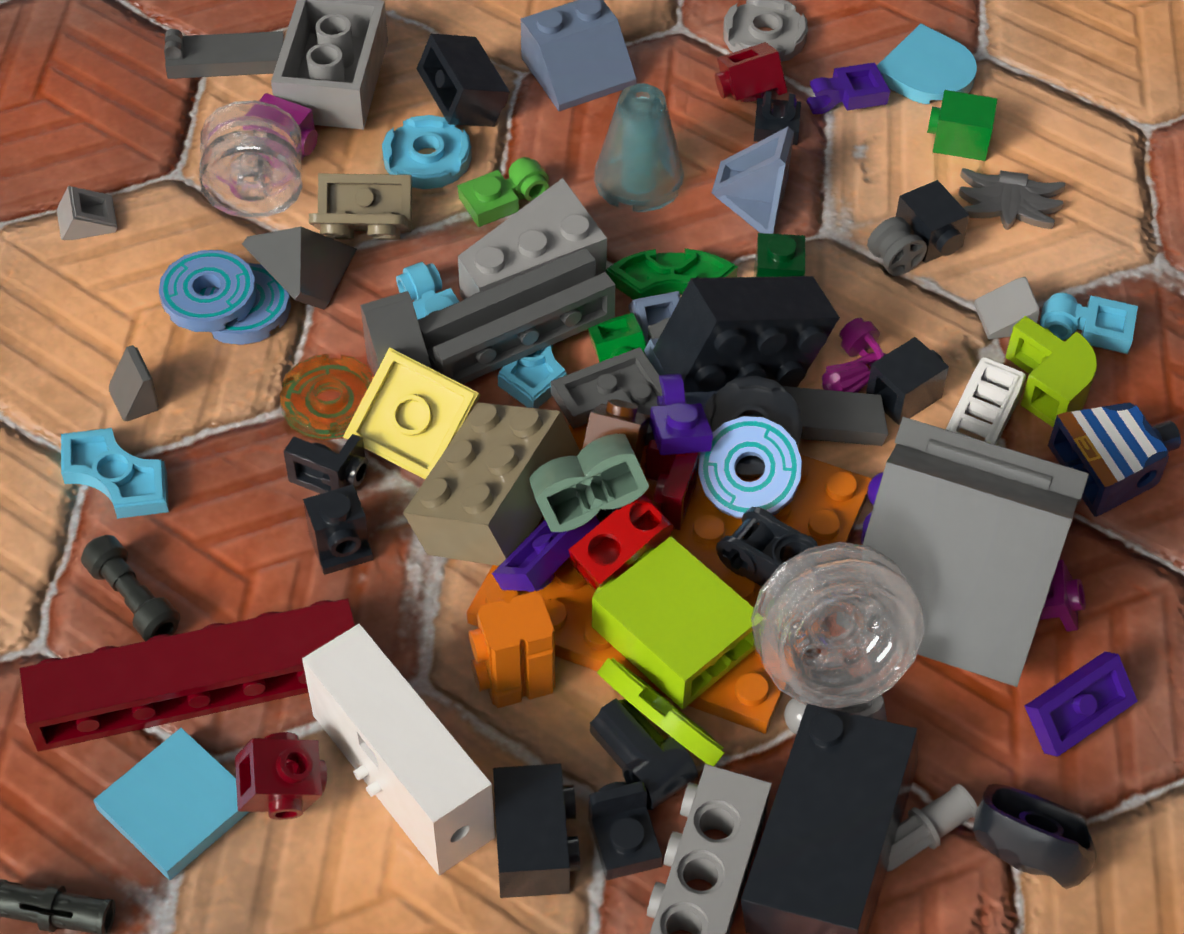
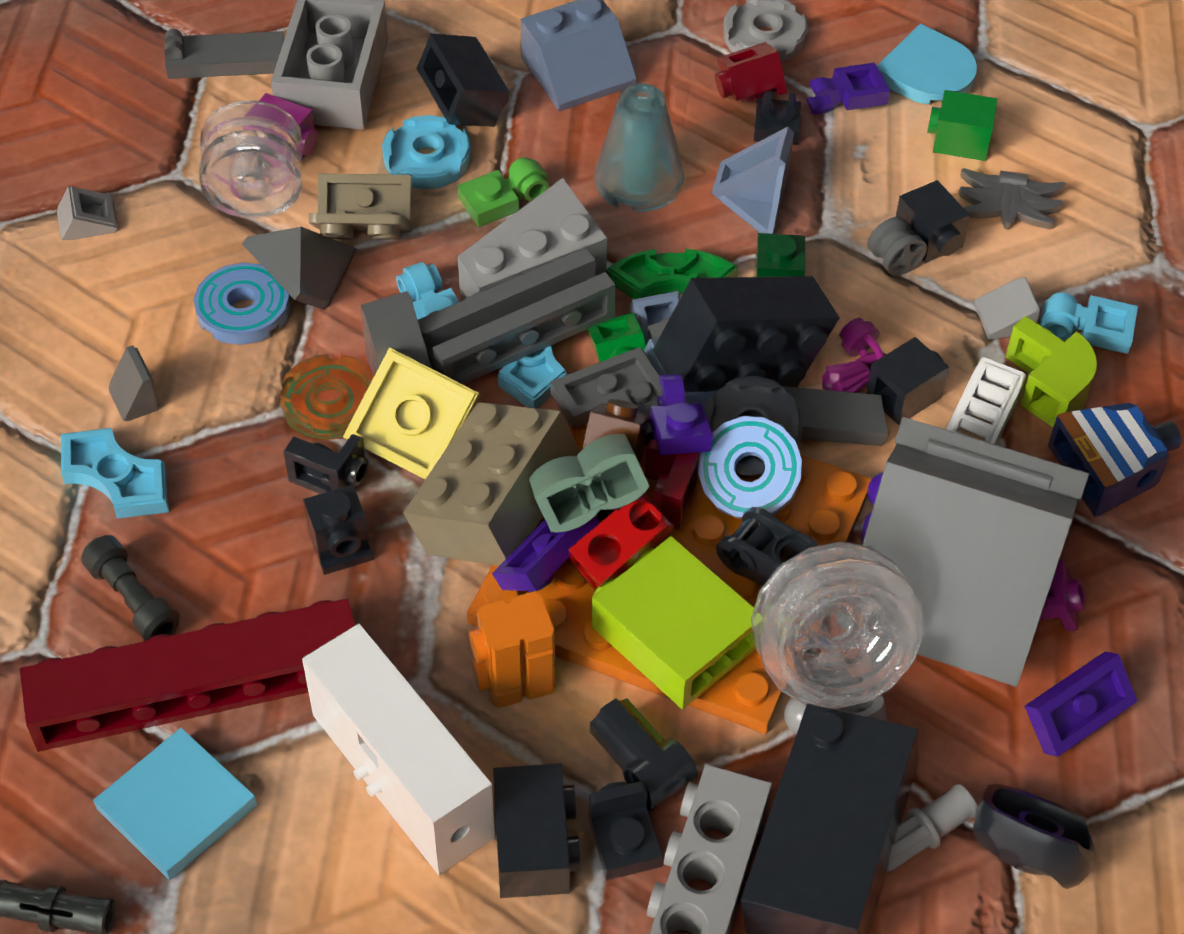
(201, 270): medium blue tile -> none
(279, 775): dark red brick -> none
(661, 711): lime tile -> none

